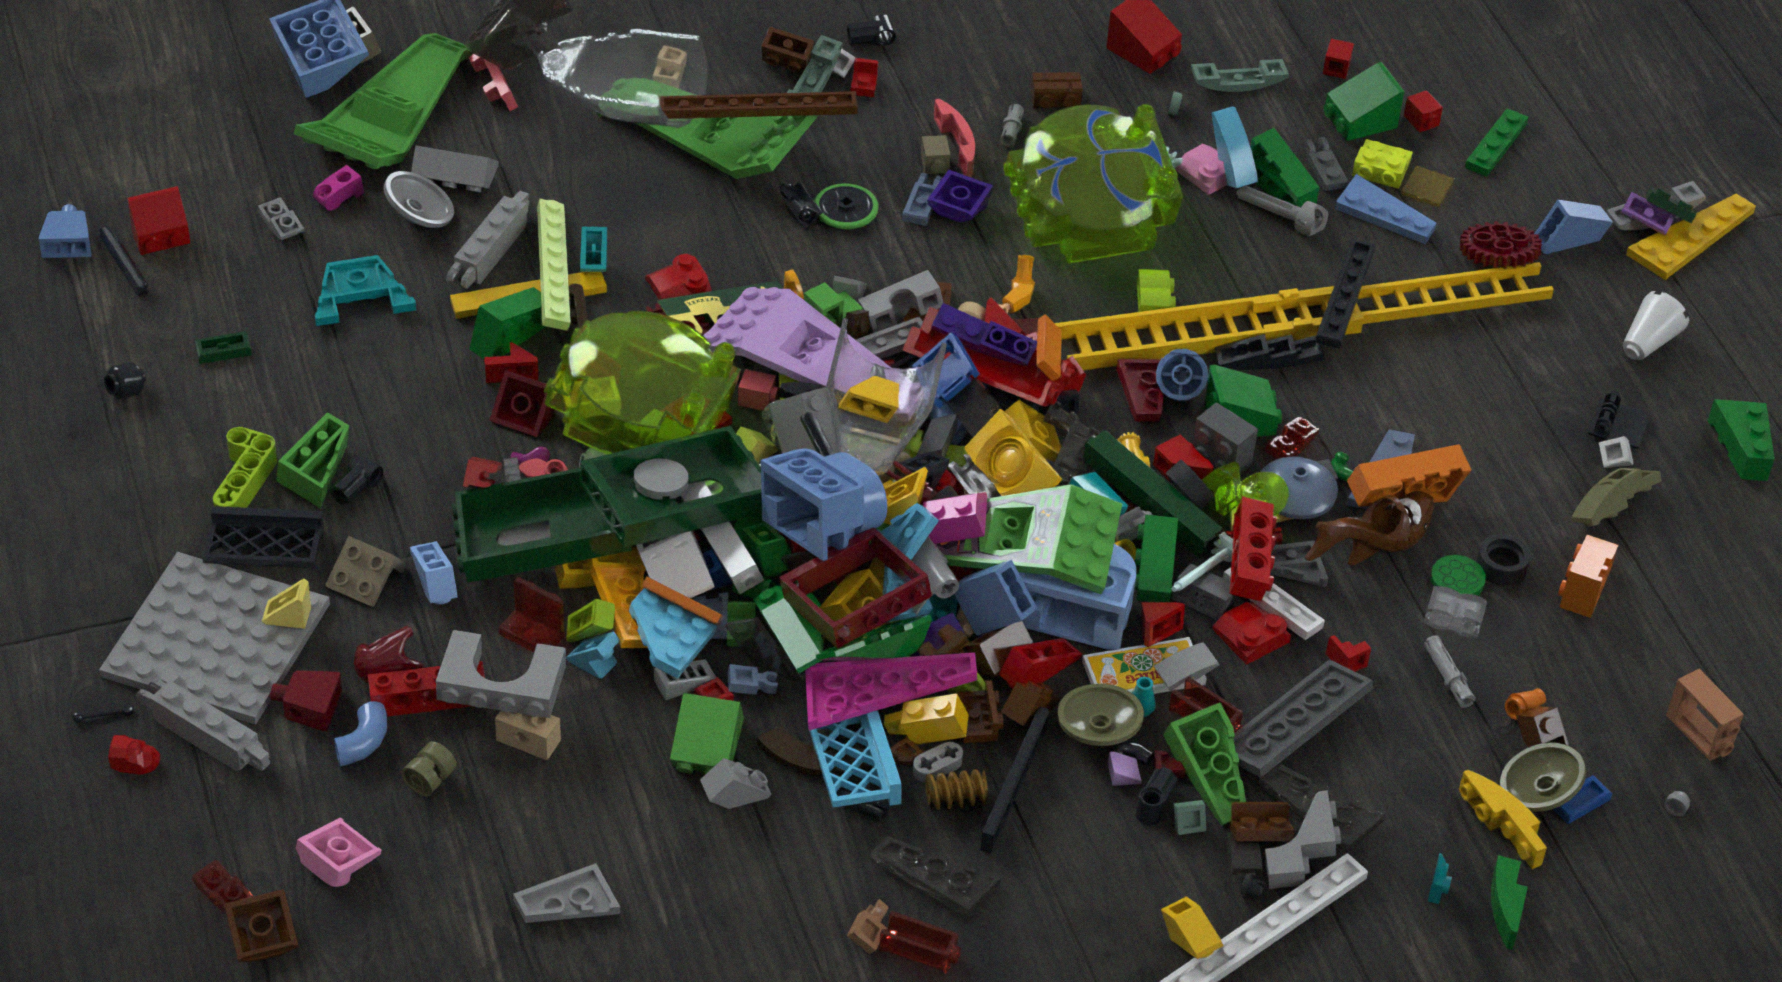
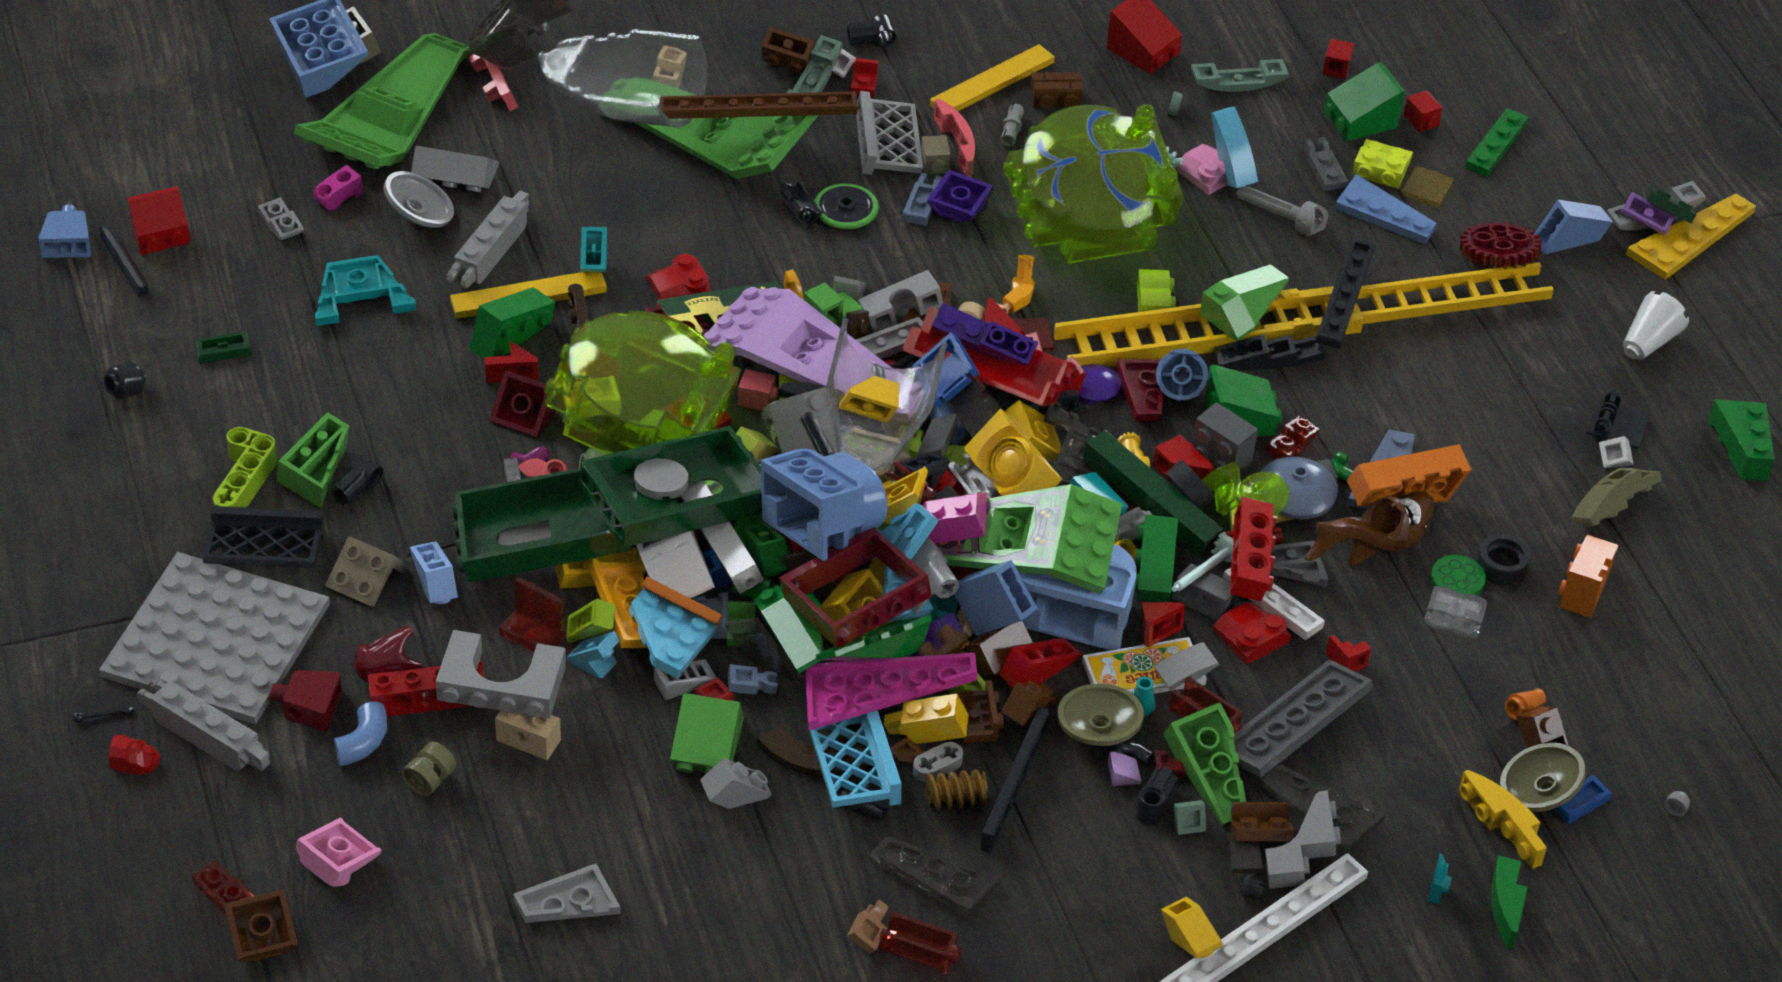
(289, 607): light yellow slope -> none
(475, 472): red hinge -> none
(553, 264): yellowish green plate -> none
(870, 134): none -> light grey fence
(996, 78): none -> yellow tile
(1049, 348): orange tile -> none
(1099, 384): none -> dark purple dish
(1242, 300): none -> bright green wedge
(1281, 171): green wedge -> none
(1453, 677): light grey pin -> none
(1683, 712): nougat window -> none

